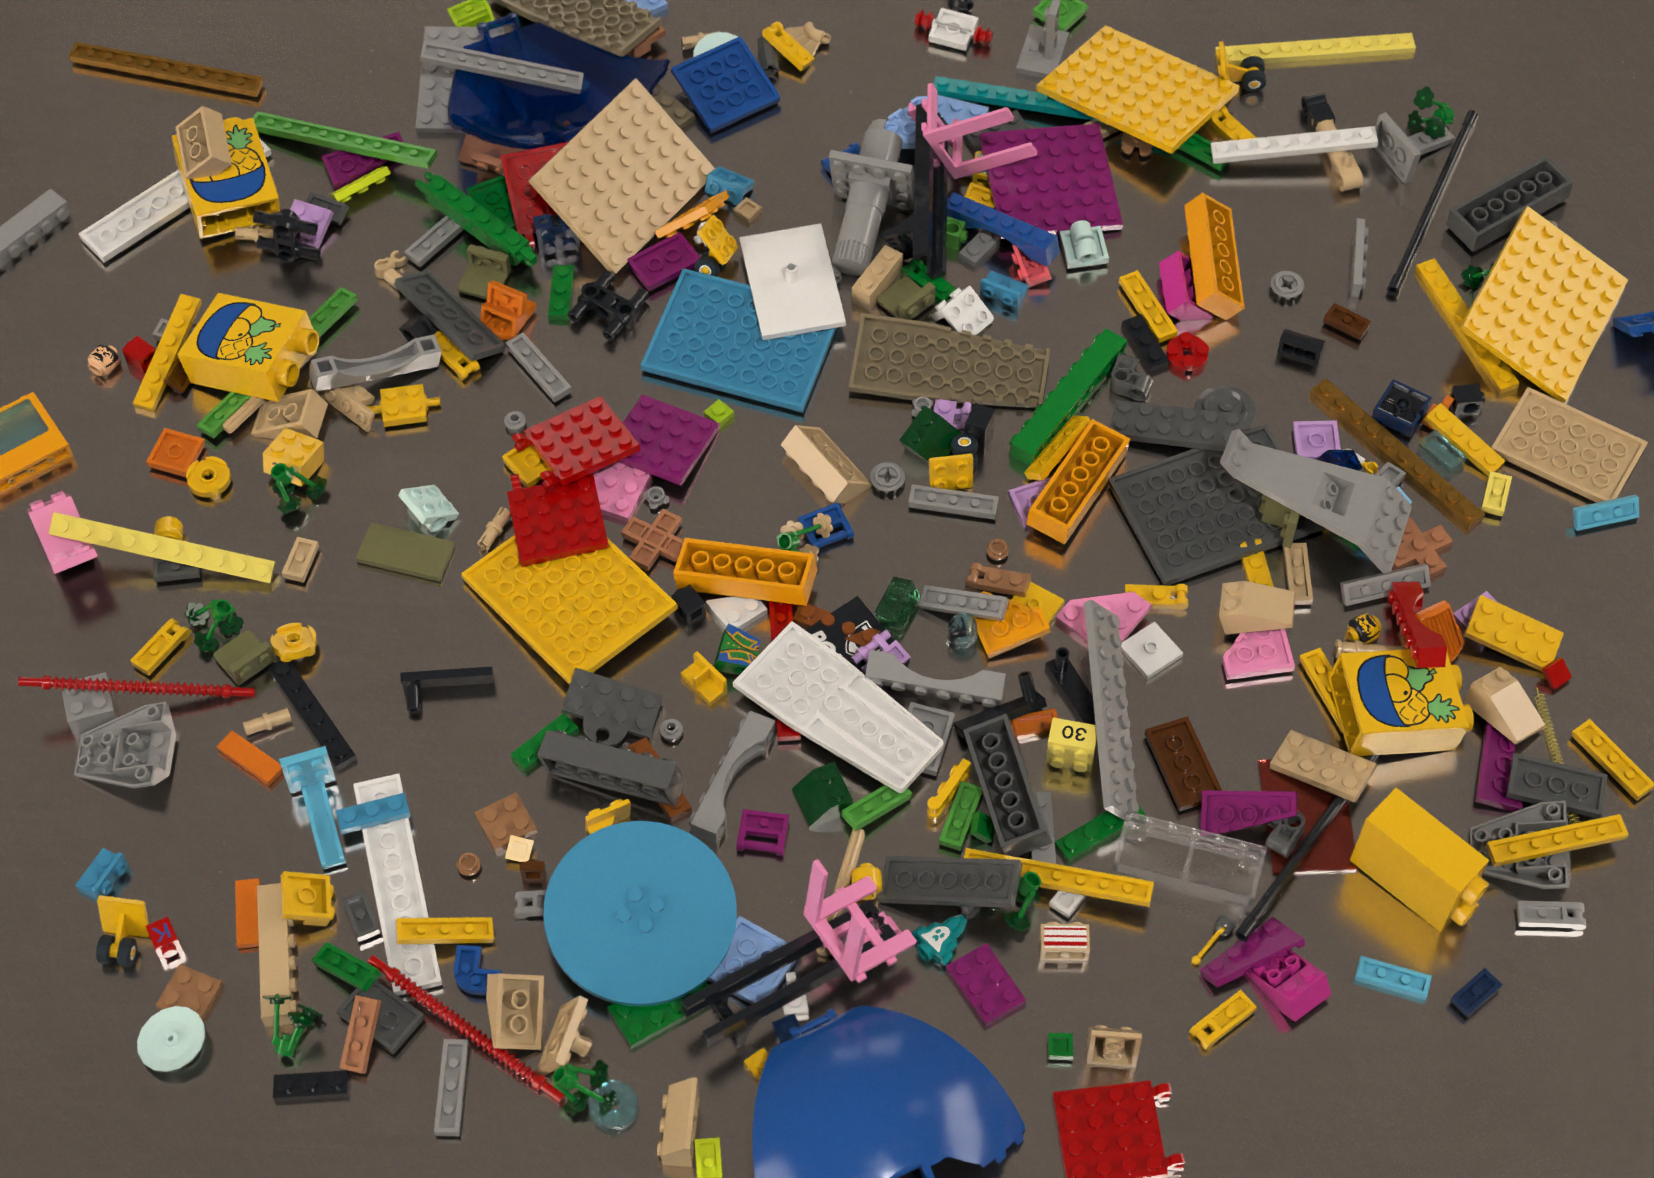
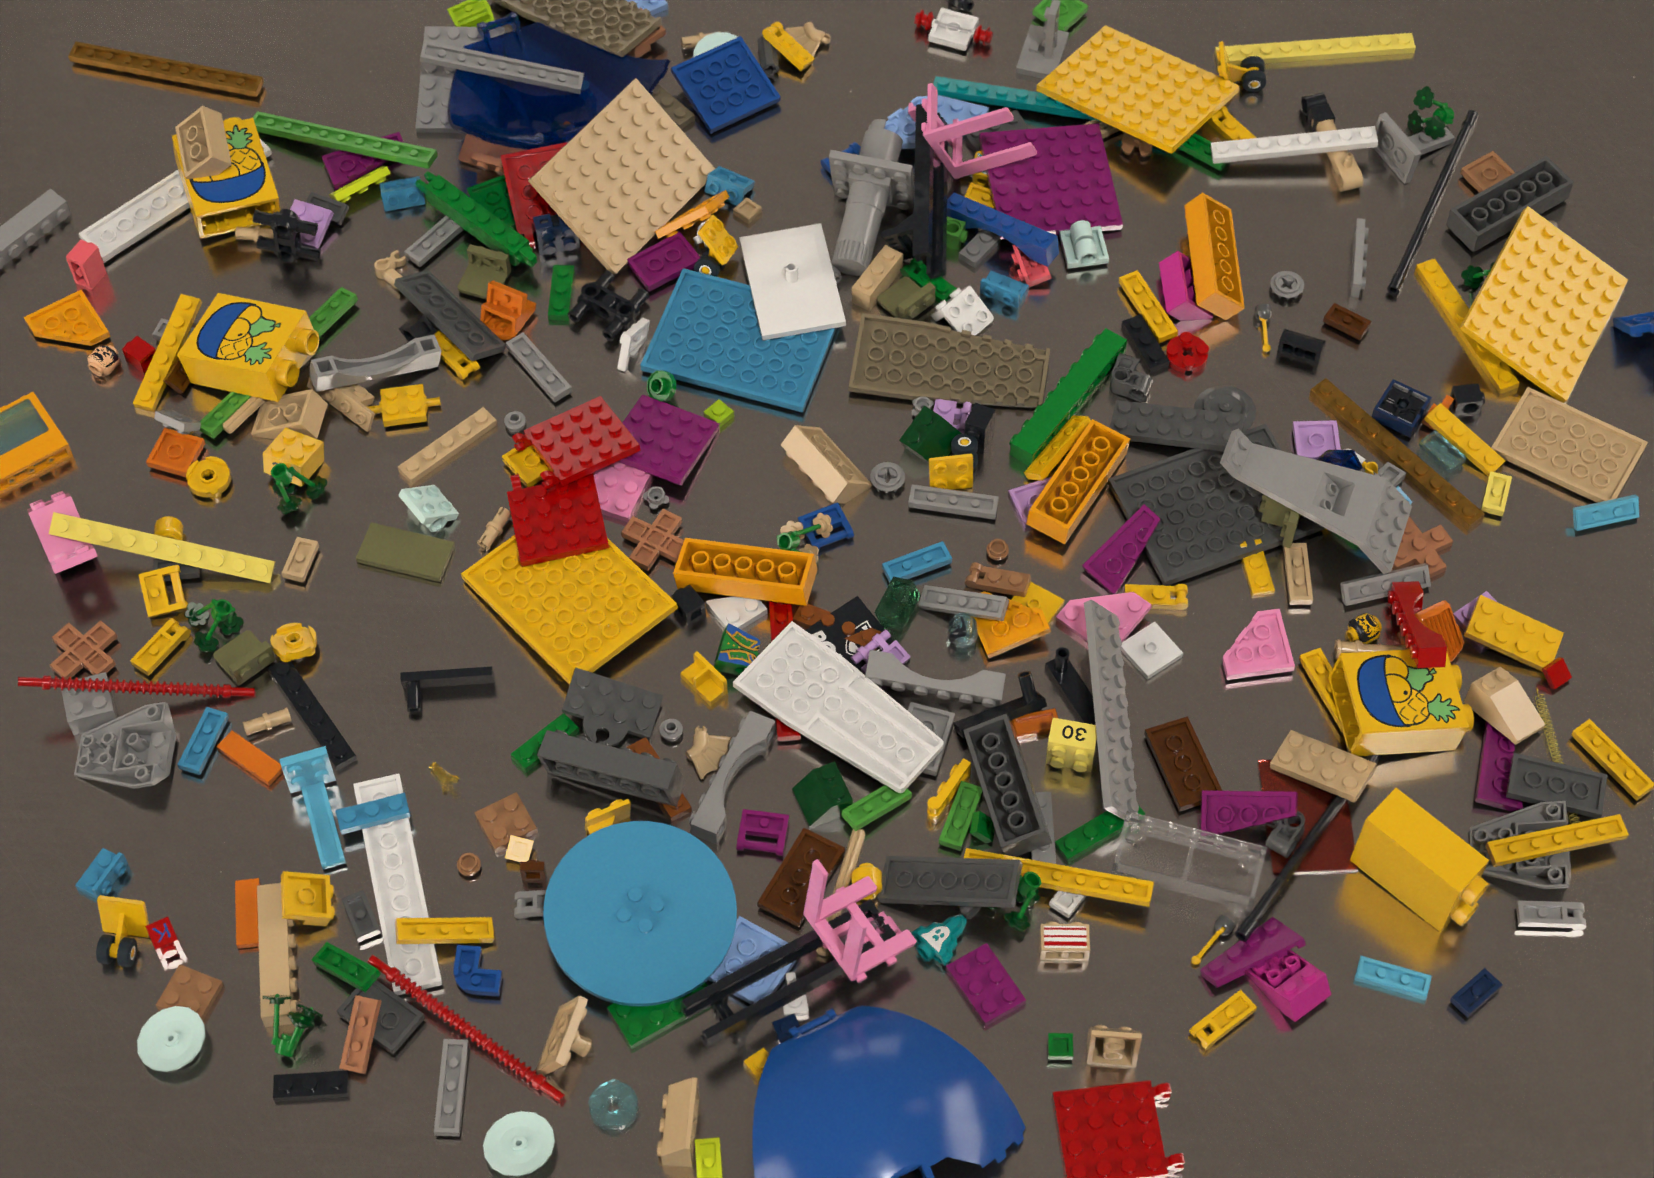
(69, 320): none -> light orange plate
(83, 650): none -> nougat plate
(86, 264): none -> coral brick
(156, 594): none -> yellow plate
(177, 420): none -> light grey plate
(203, 741): none -> dark azure plate
(401, 194): none -> dark azure bracket
(442, 775): none -> clear yellow bar
(447, 445): none -> tan plate
(515, 1010): tan slope -> none
(518, 1143): none -> light aqua piece
(566, 1078): plant -> none
(632, 341): none -> white wing
(661, 385): none -> green plate
(707, 751): none -> tan arm
(789, 886): none -> reddish brown plate
(918, 562): none -> dark azure plate
(1120, 552): none -> magenta wing
(1255, 607): tan slope -> none
(1263, 313): none -> hinge
(1486, 171): none -> medium nougat plate

